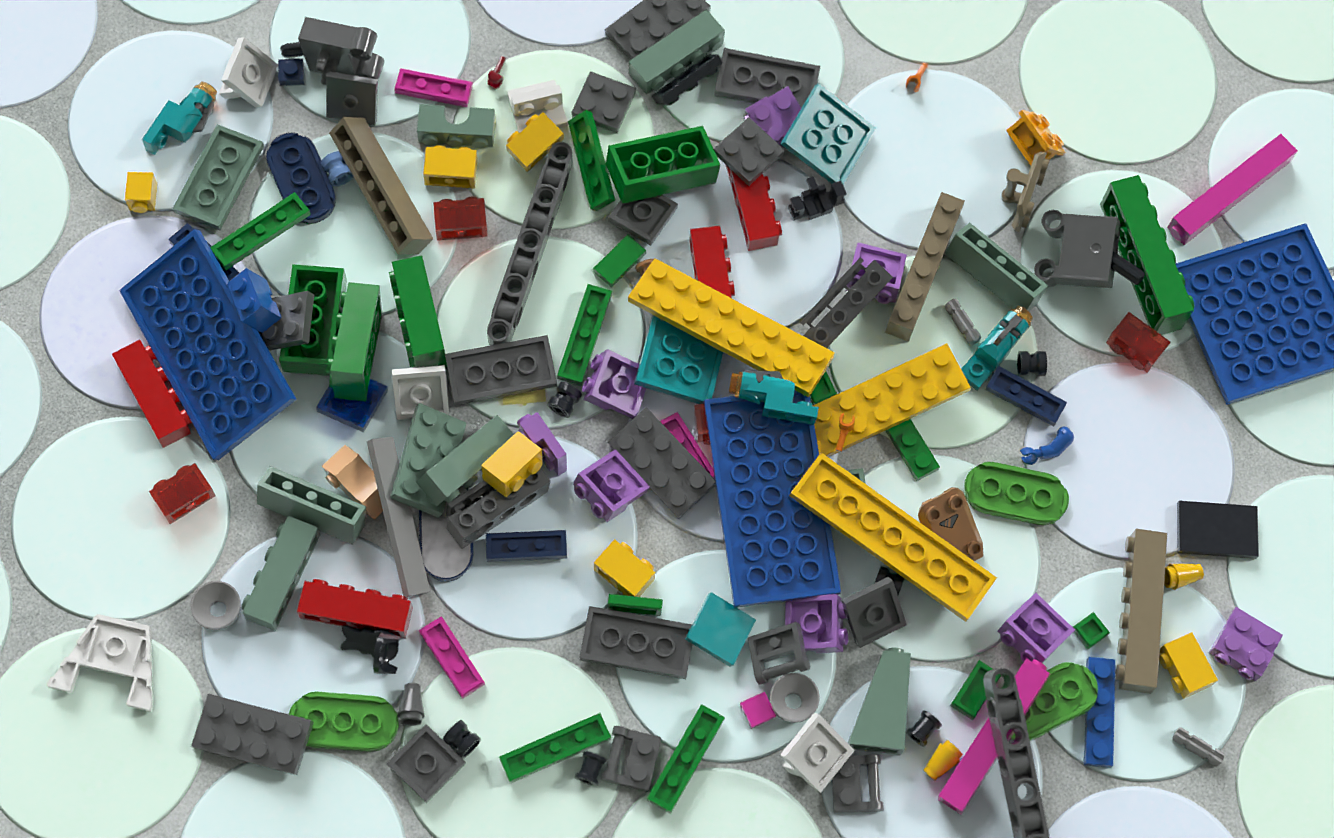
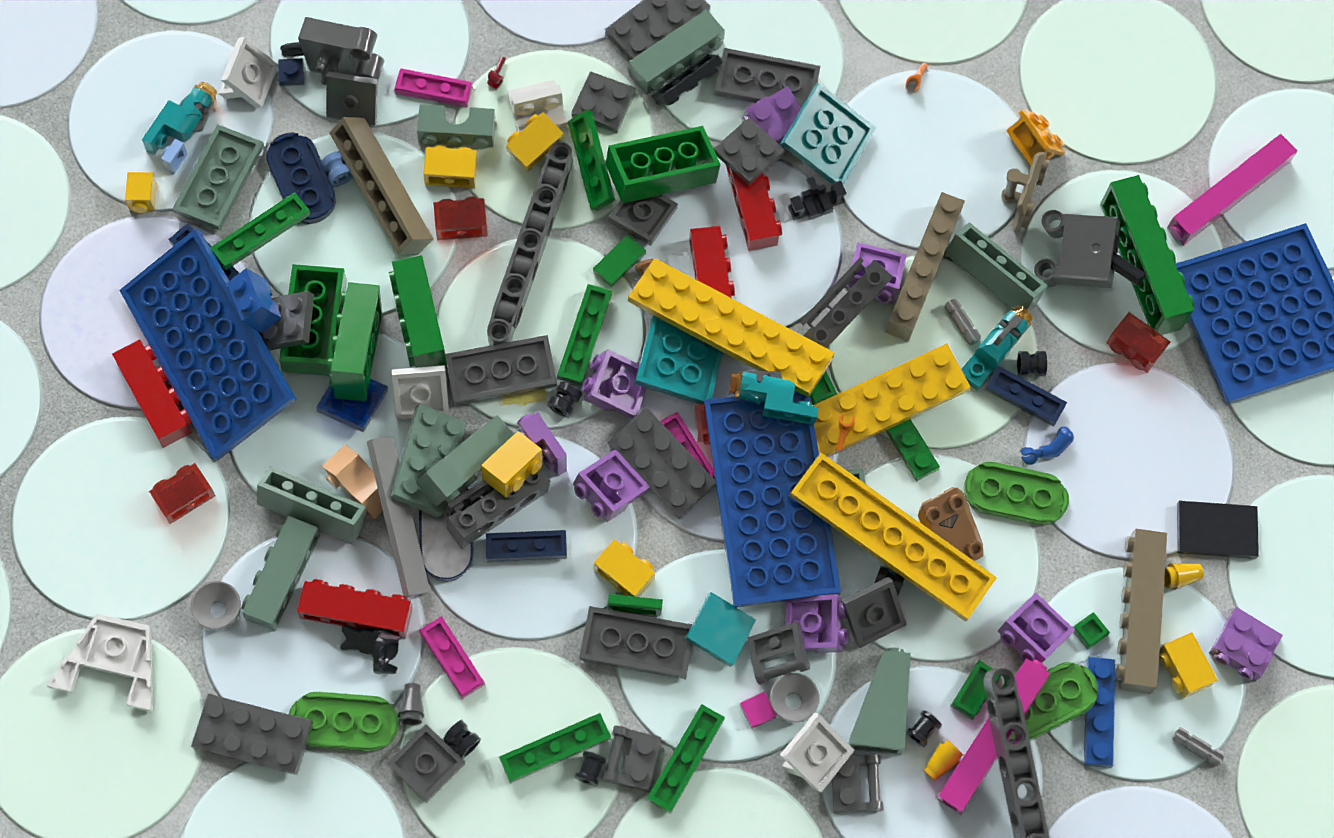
(174, 156): none -> light blue plate

